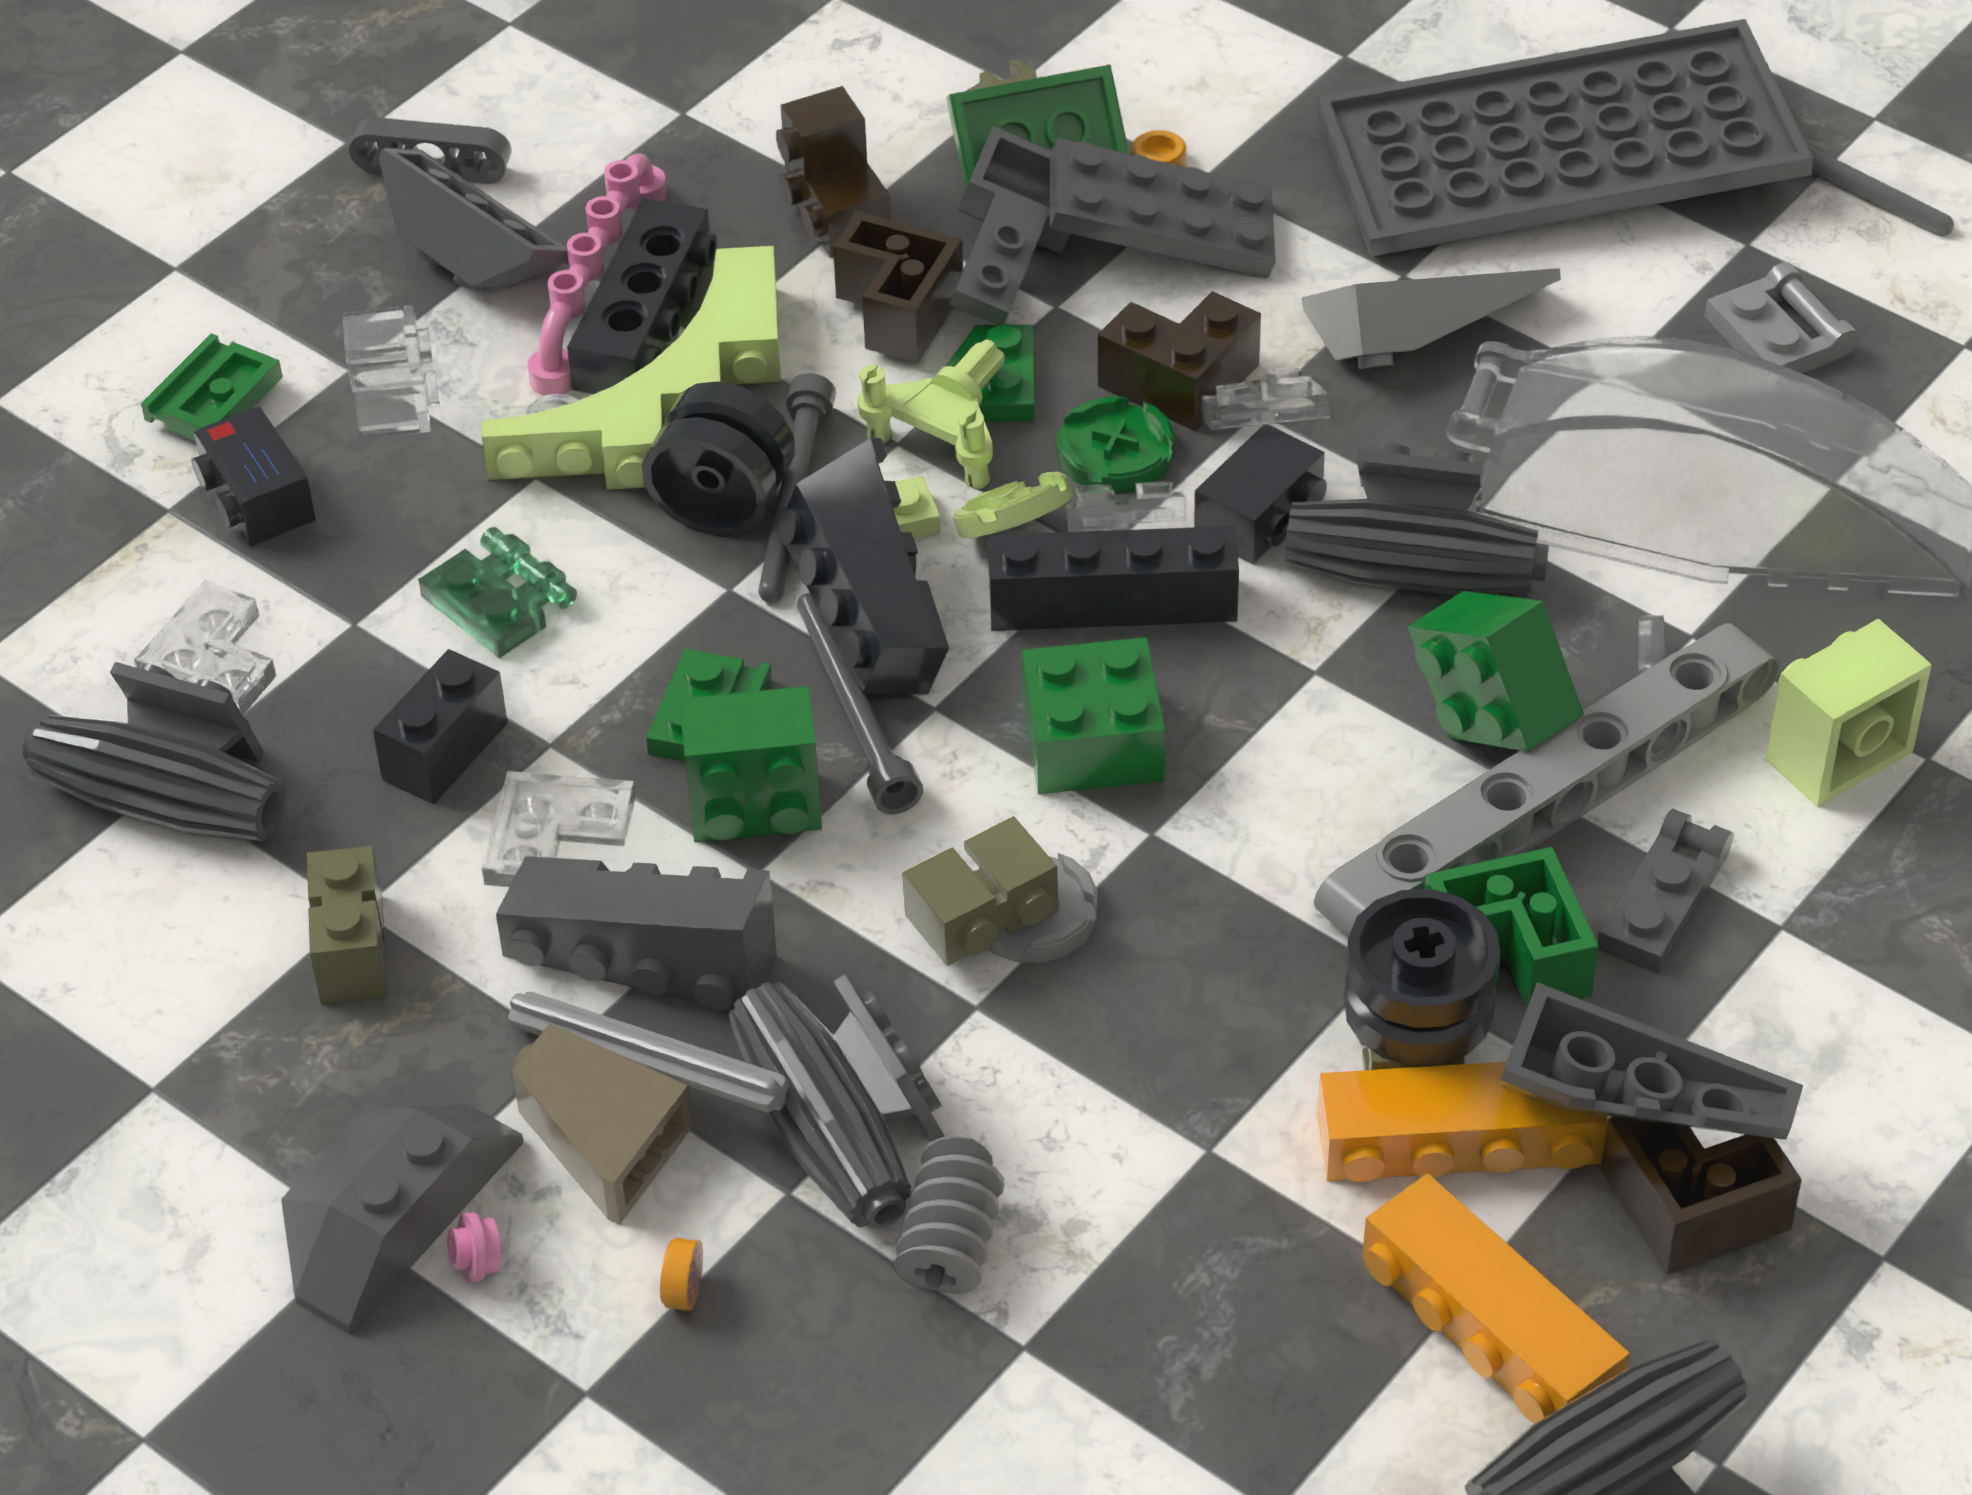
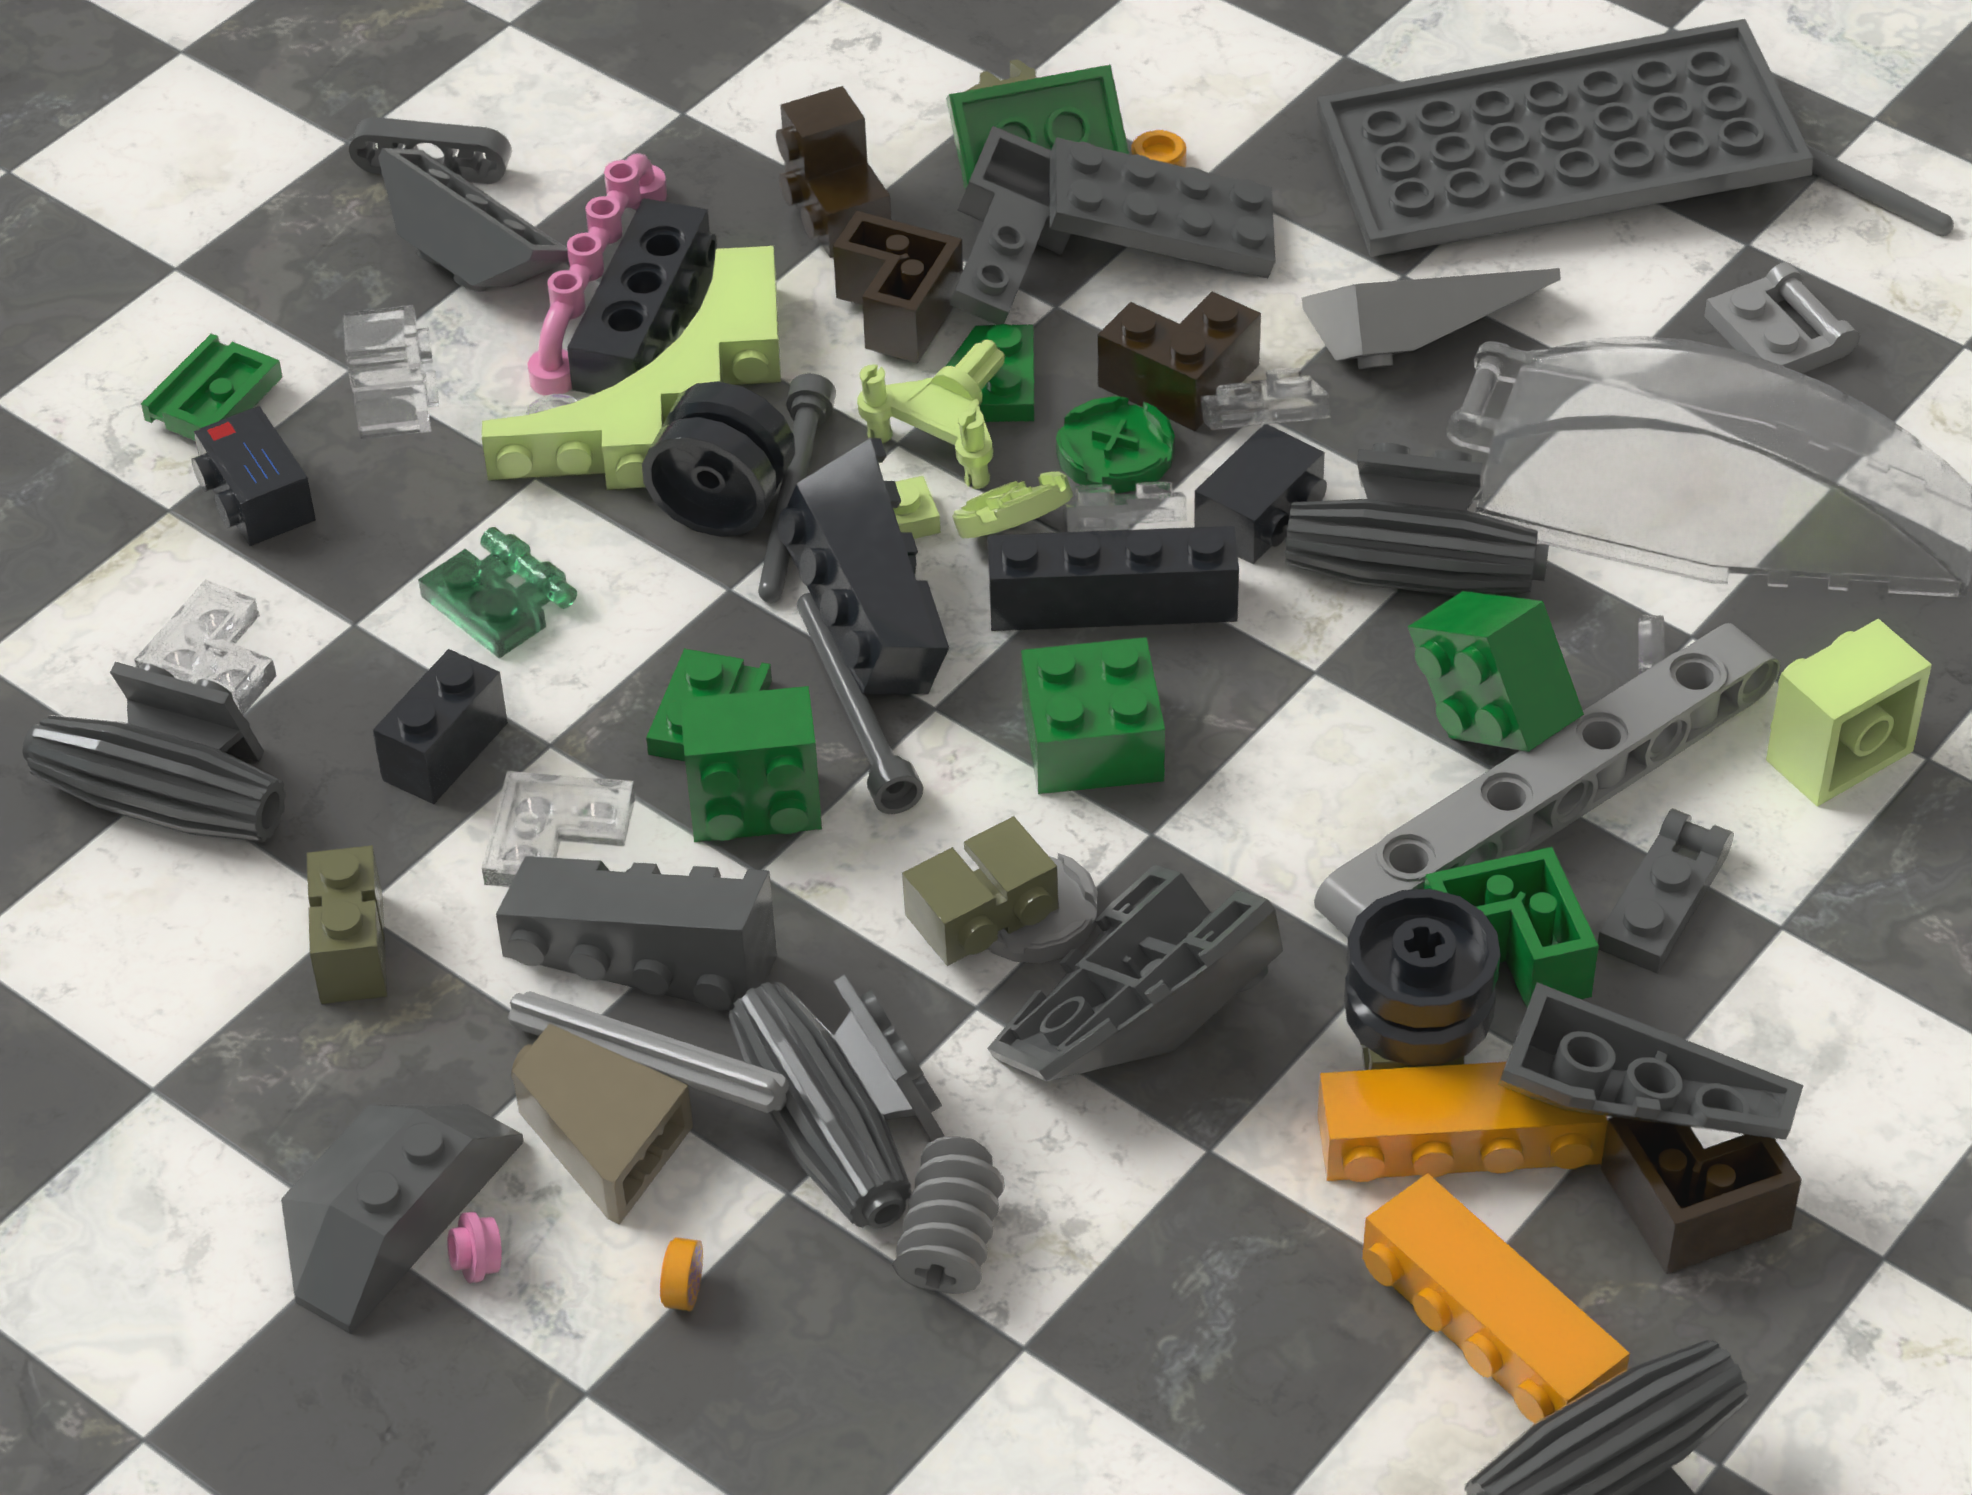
(1144, 979): none -> dark grey wedge

